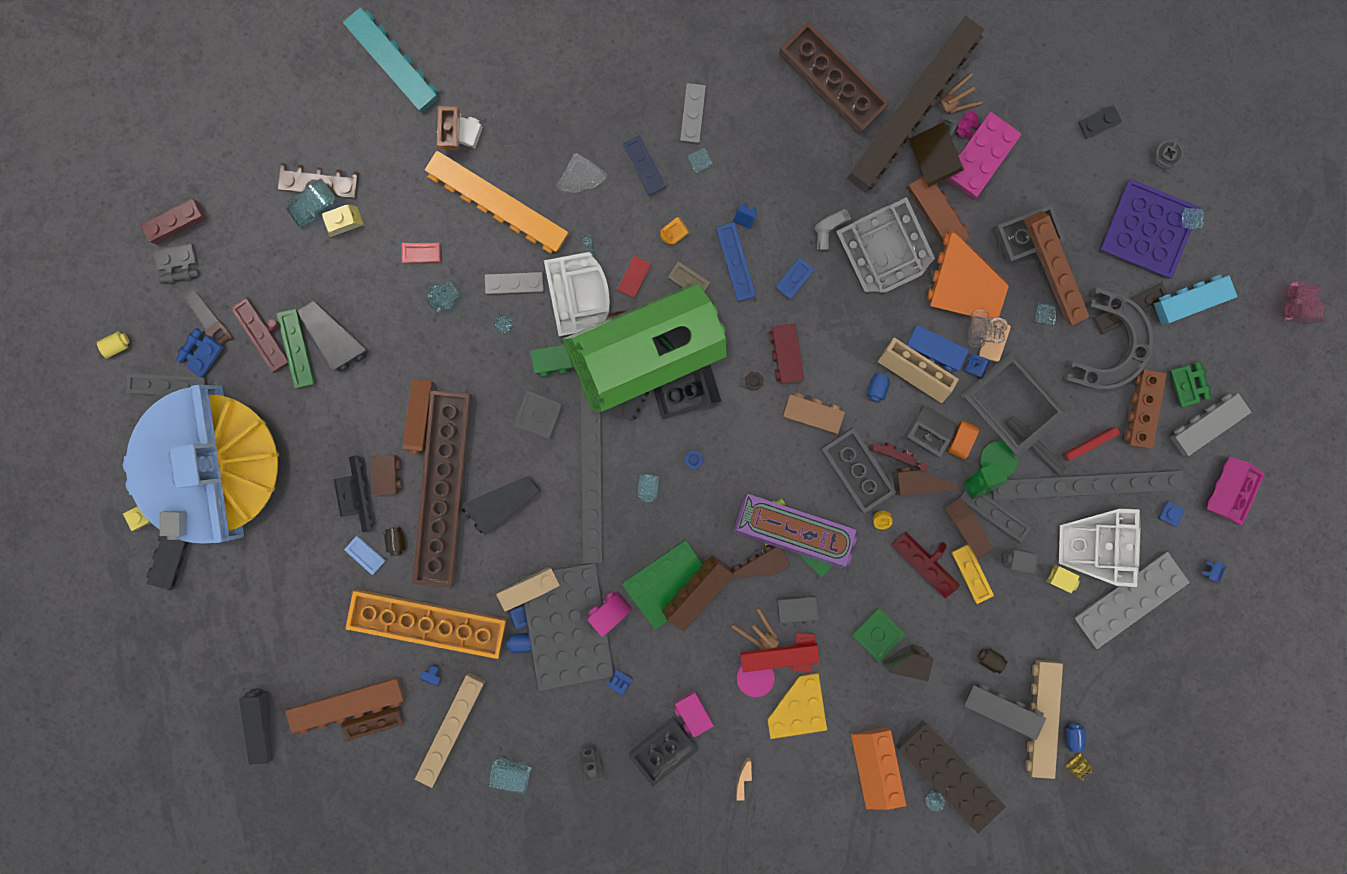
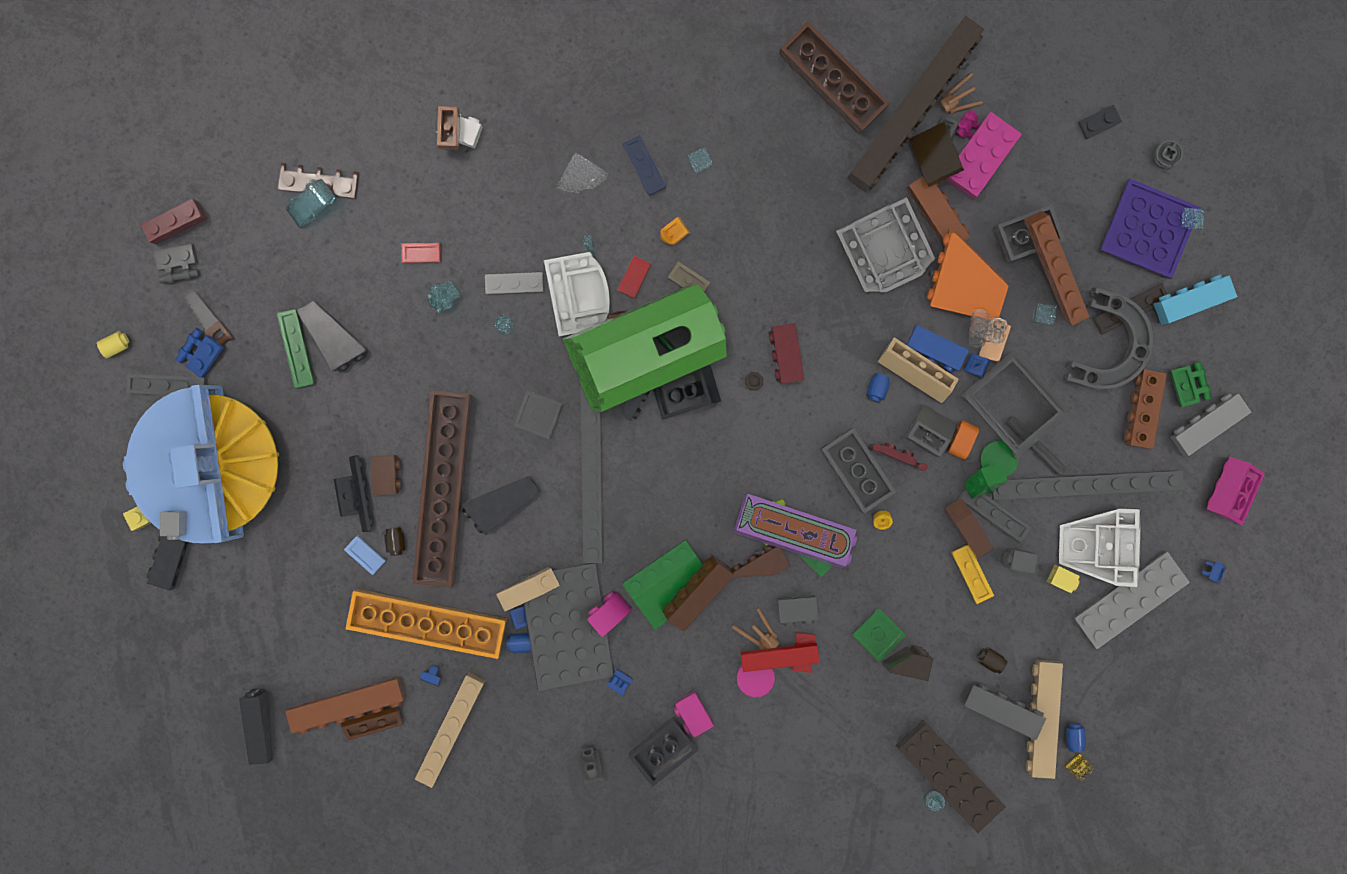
(260, 334): plate -> none
(342, 219): light yellow torso -> none
(391, 60): teal brick -> none
(417, 416): dark orange slope -> none
(497, 202): light orange brick -> none
(509, 776): clear light blue brick -> none
(550, 360): green brick -> none
(648, 487): clear light blue brick -> none
(692, 113): light grey plate -> none
(693, 459): blue tile -> none
(735, 261): blue plate -> none
(744, 775): light nougat slope -> none
(745, 215): blue tile -> none
(794, 278): blue plate -> none
(799, 710): yellow plate -> none
(813, 413): medium nougat brick -> none
(827, 225): light grey arm -> none
(878, 769): orange slope -> none
(916, 482): reddish brown slope -> none
(926, 563): dark red plate -> none
(1090, 444): red tile -> none
(1171, 513): blue plate -> none
(1304, 303): clear pink brick -> none

